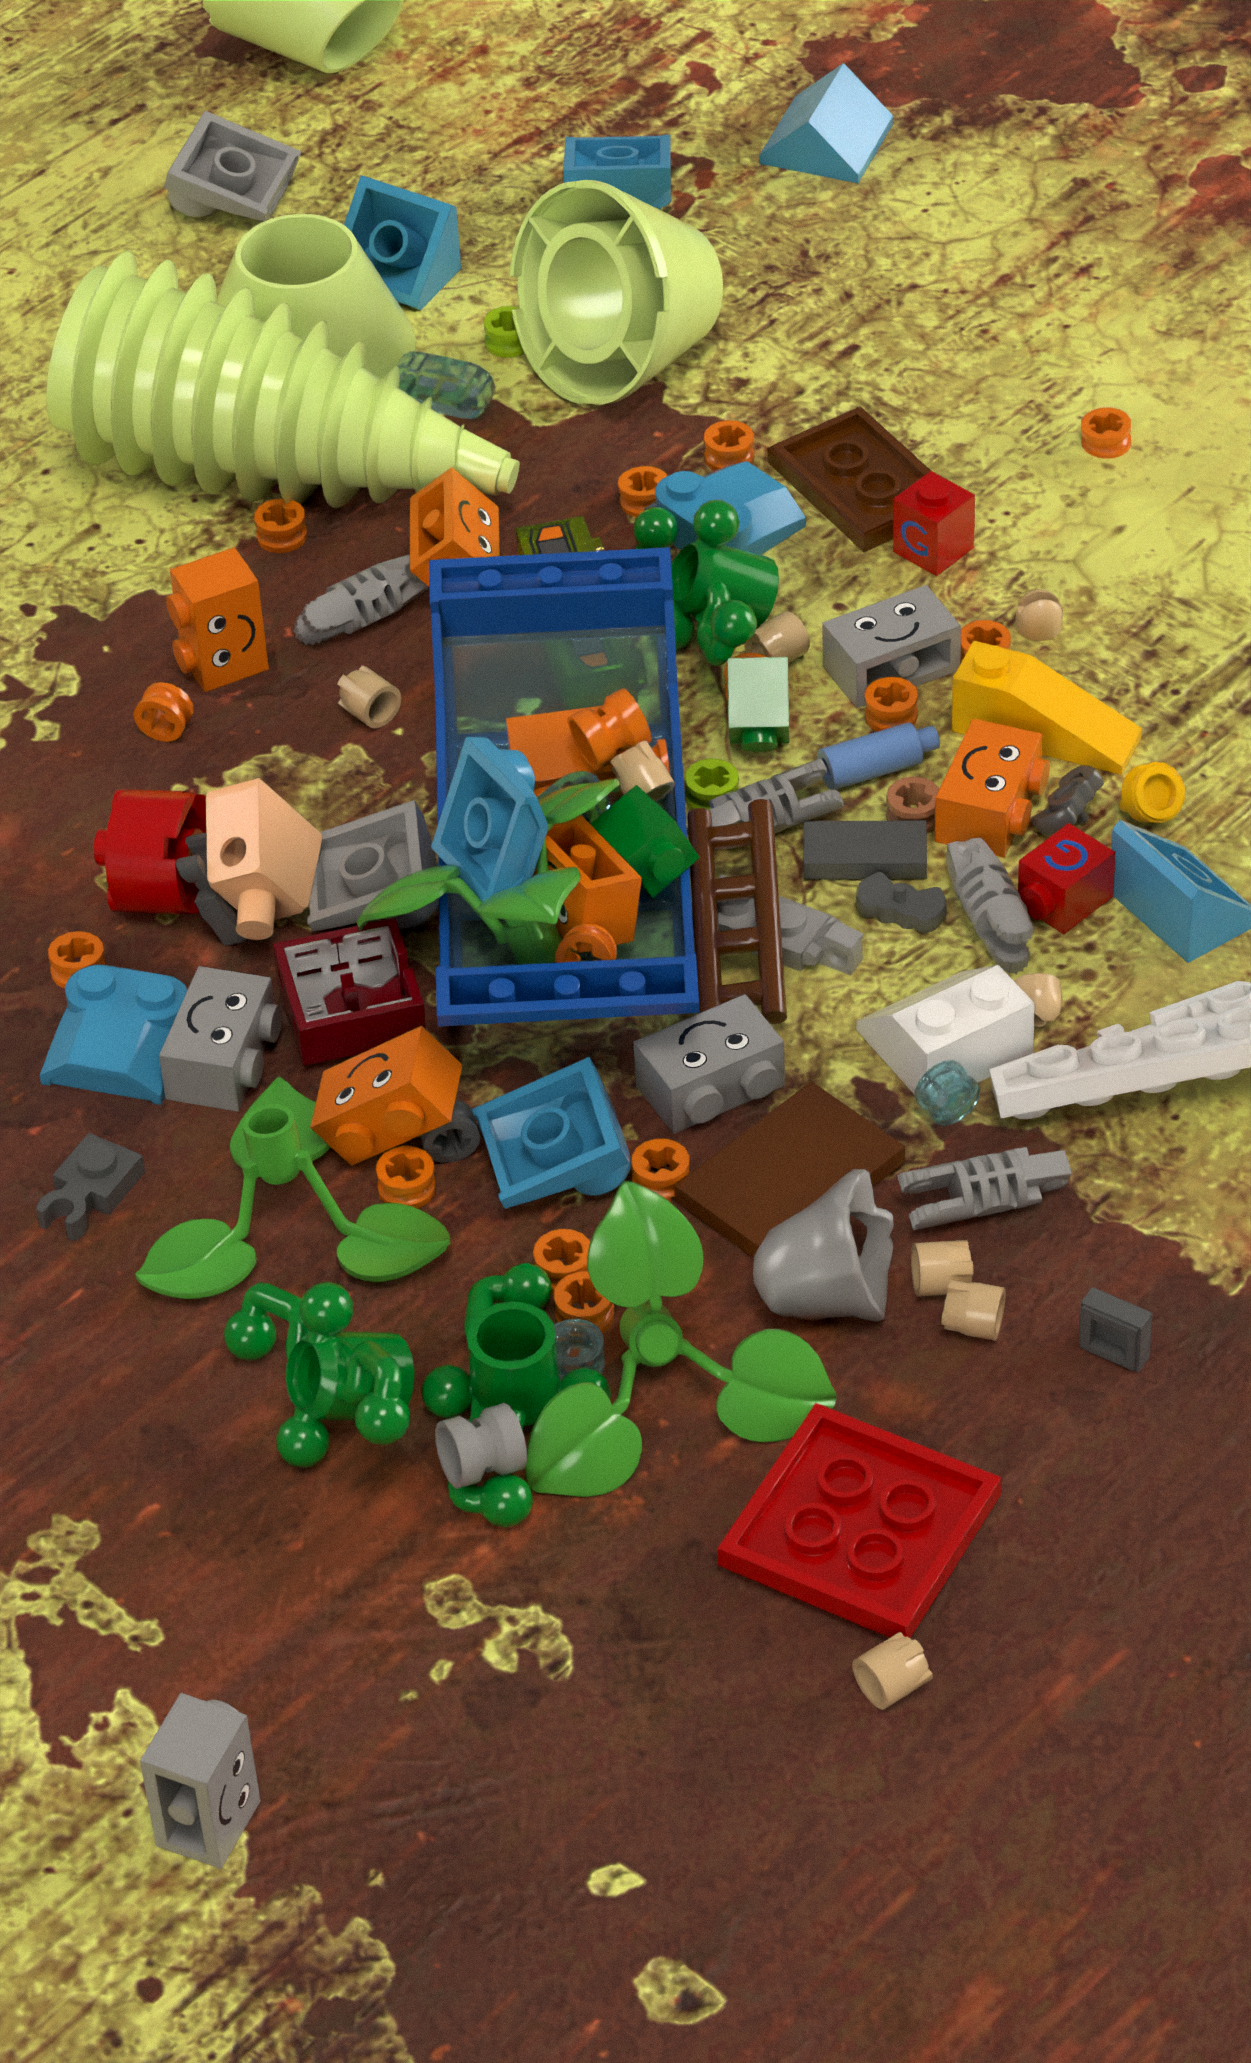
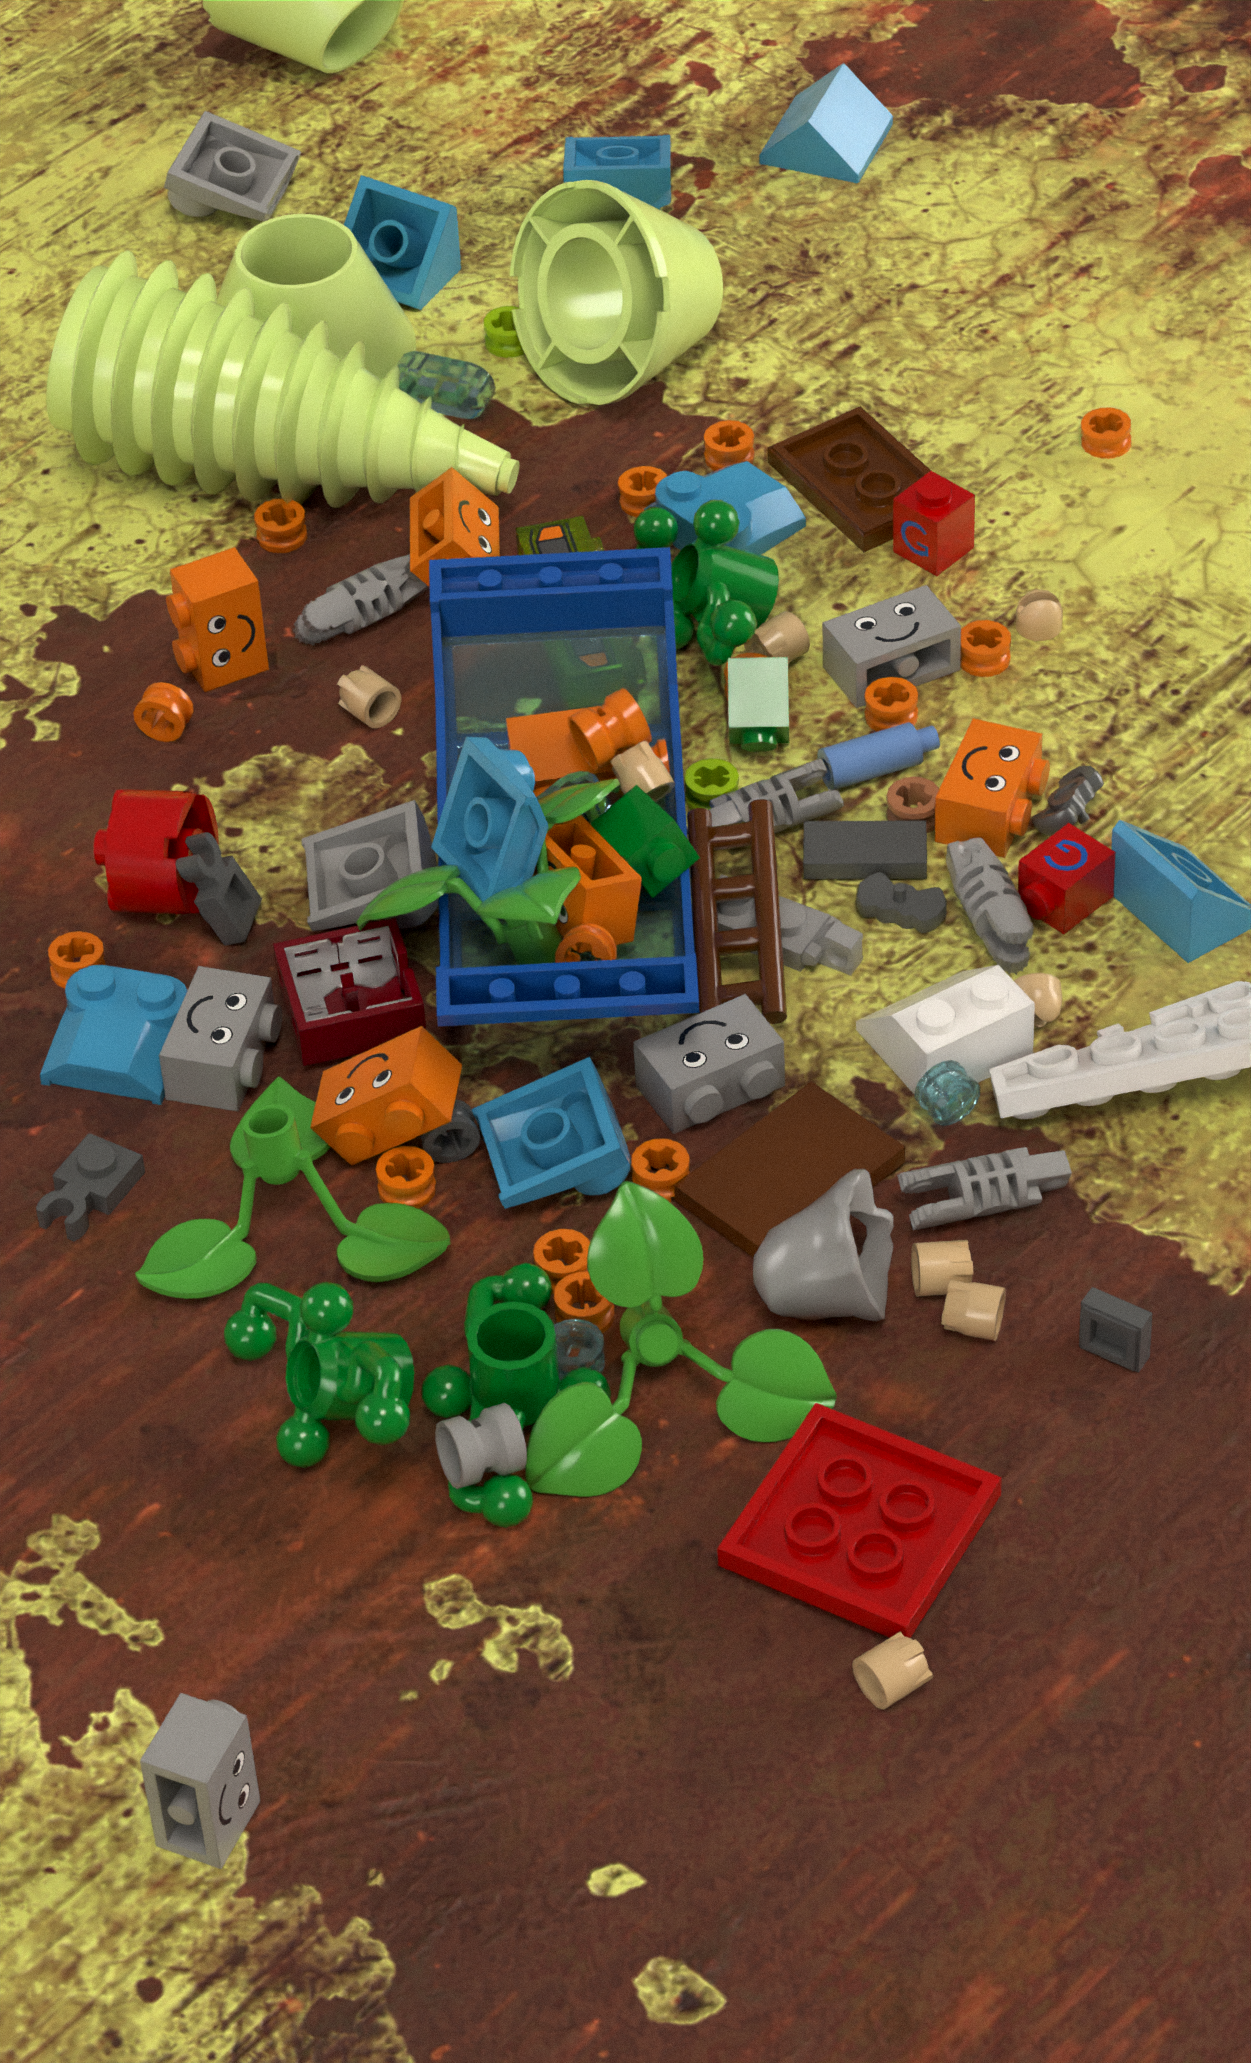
(259, 855): light nougat torso -> none
(1030, 696): yellow slope -> none
(1152, 793): yellow tile -> none

